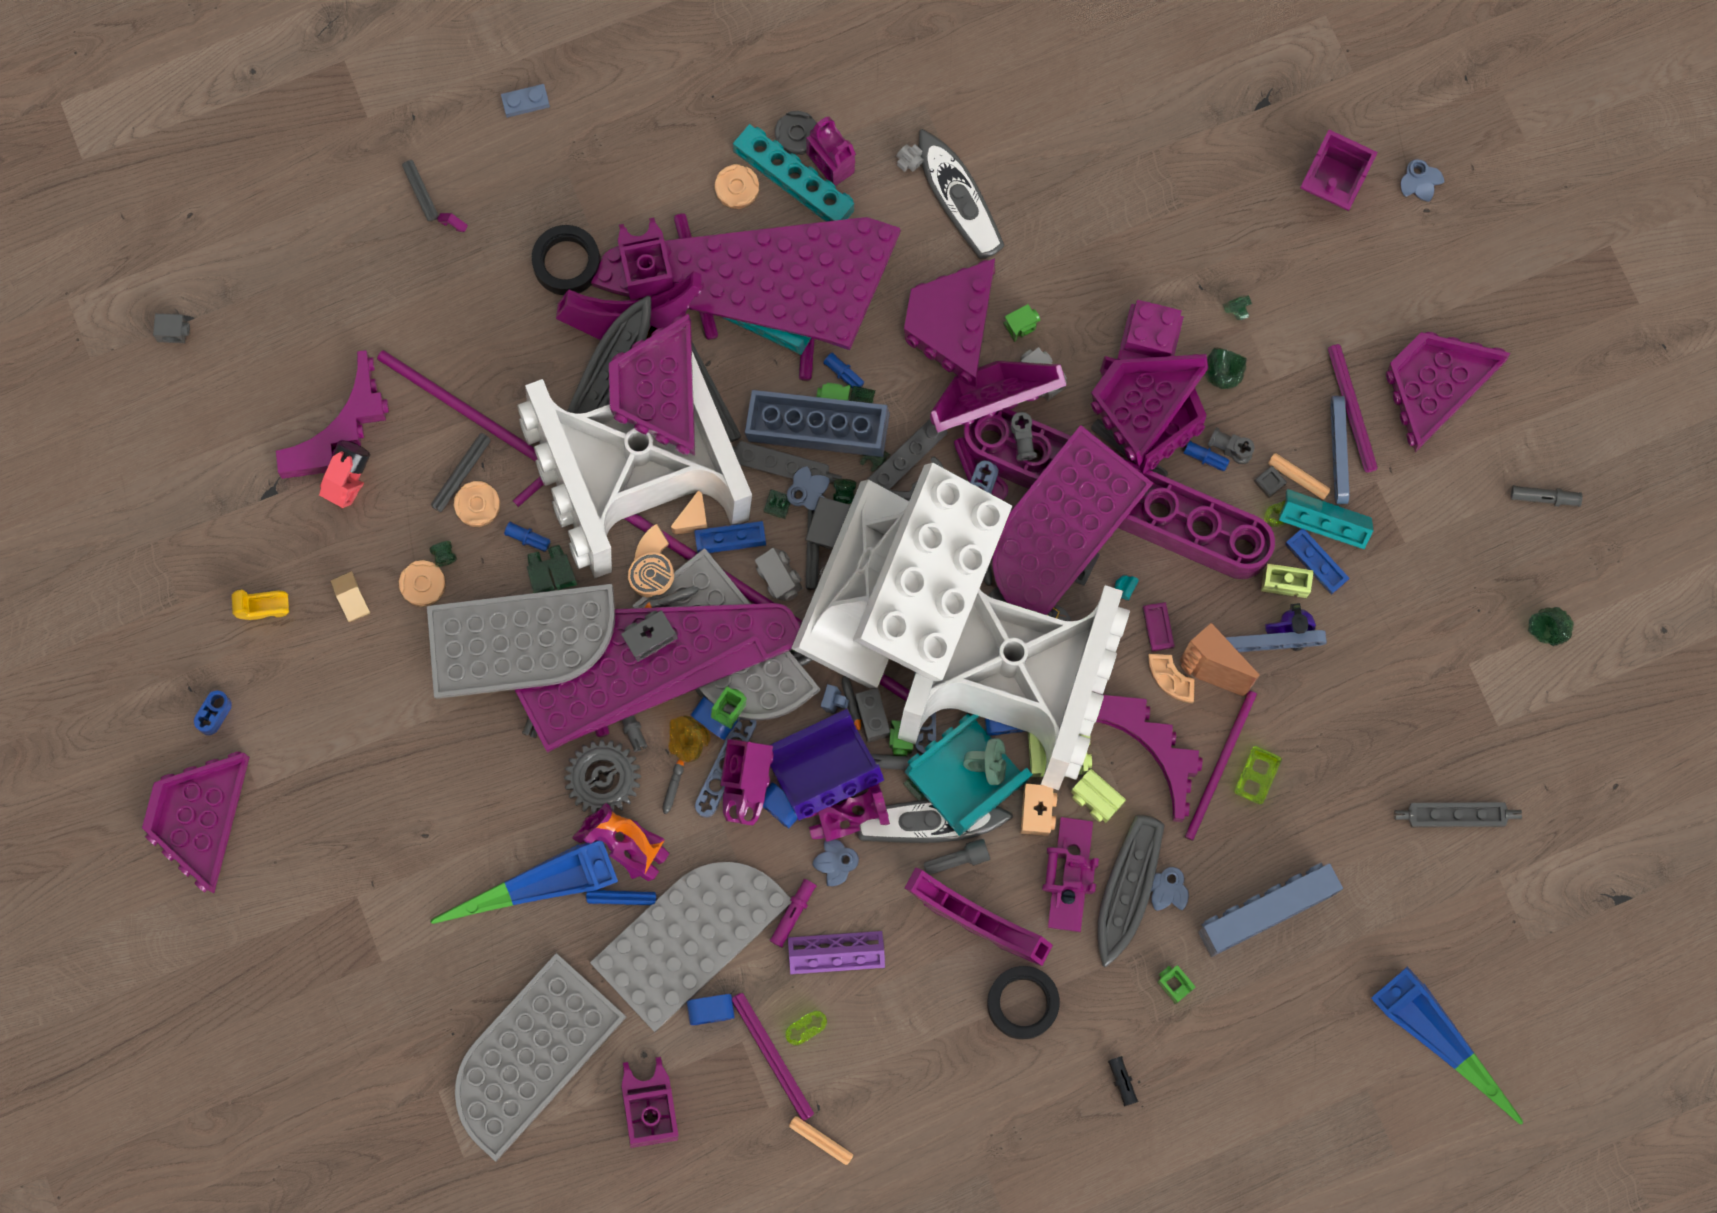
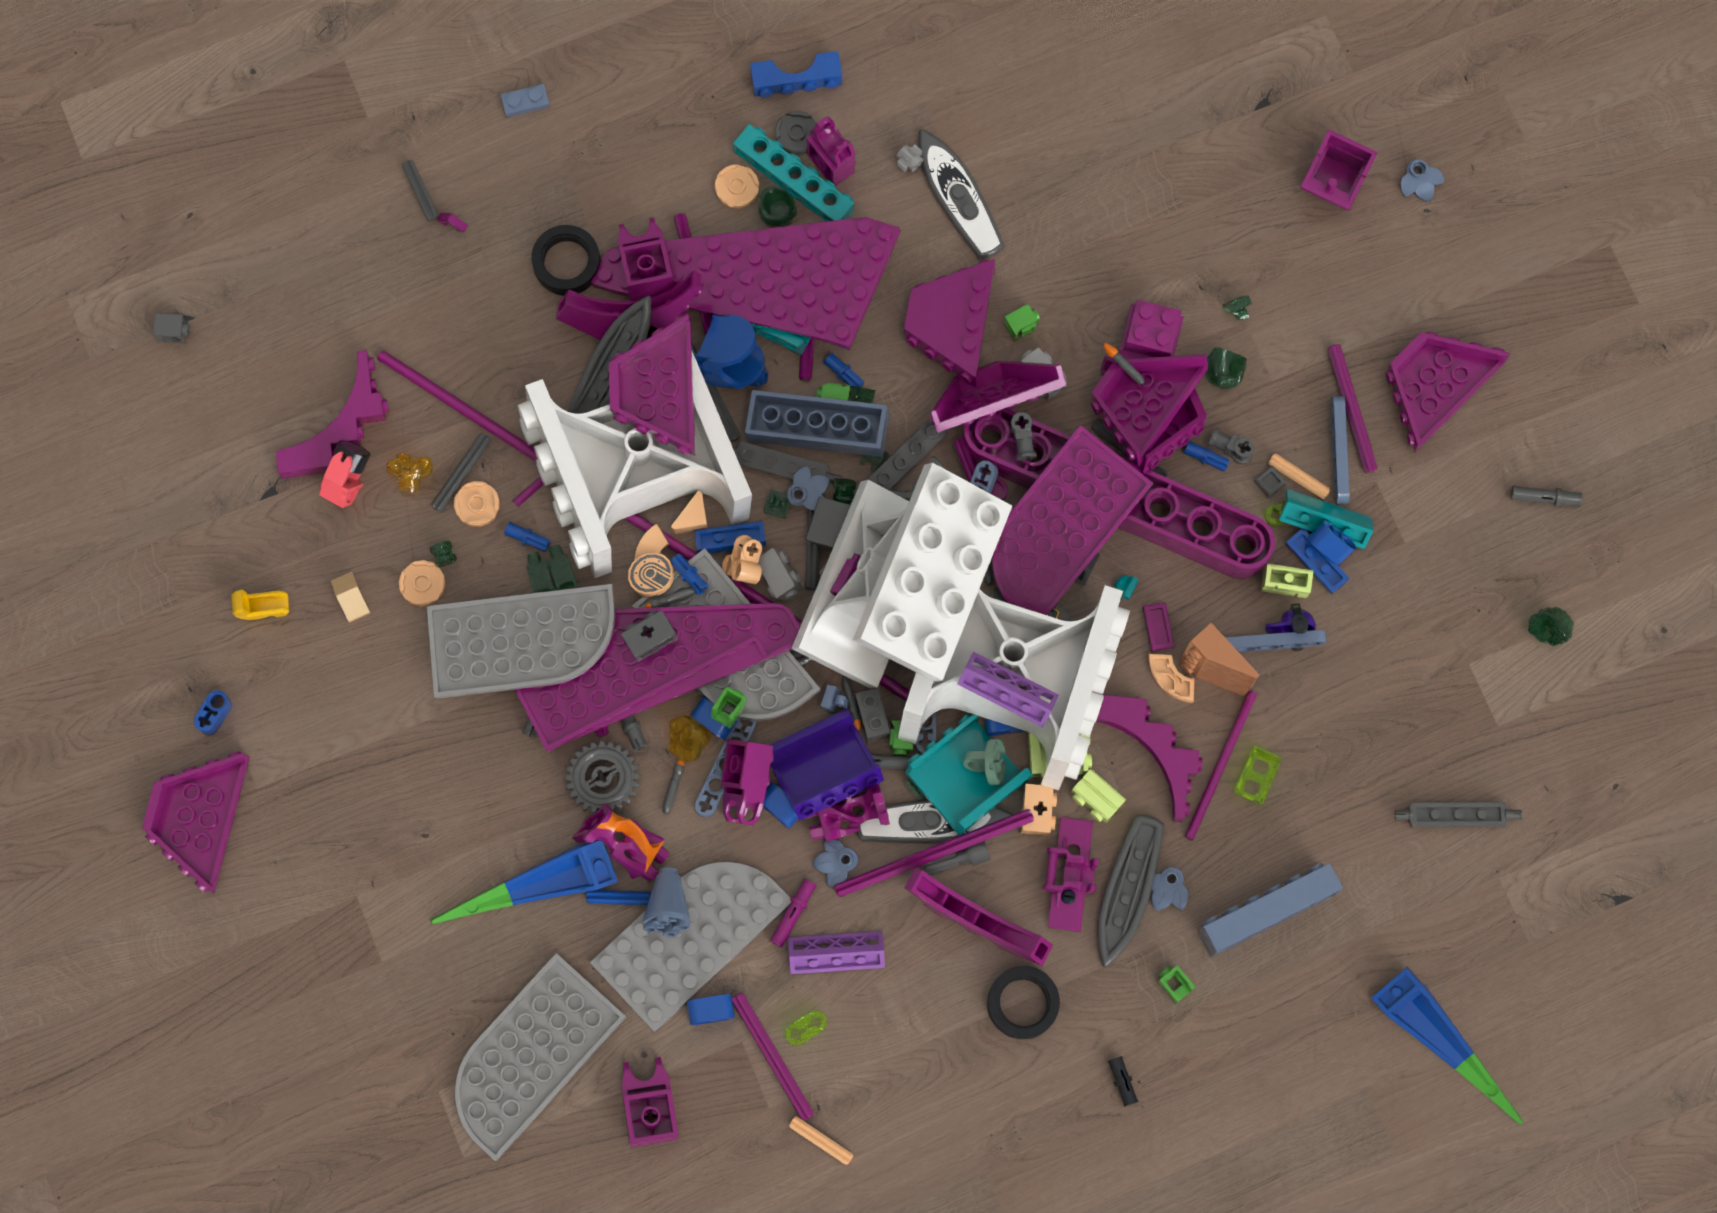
(409, 471): none -> clear yellow plate
(667, 905): none -> sand blue cone
(689, 574): none -> blue axle
(731, 354): none -> blue animal
(744, 561): none -> light nougat piece
(770, 80): none -> blue arch
(776, 207): none -> clear green hair
(845, 574): none -> magenta cylinder
(934, 852): none -> magenta axle
(1006, 692): none -> medium lavender fence
(1124, 364): none -> dark grey piece
(1332, 542): none -> blue beam

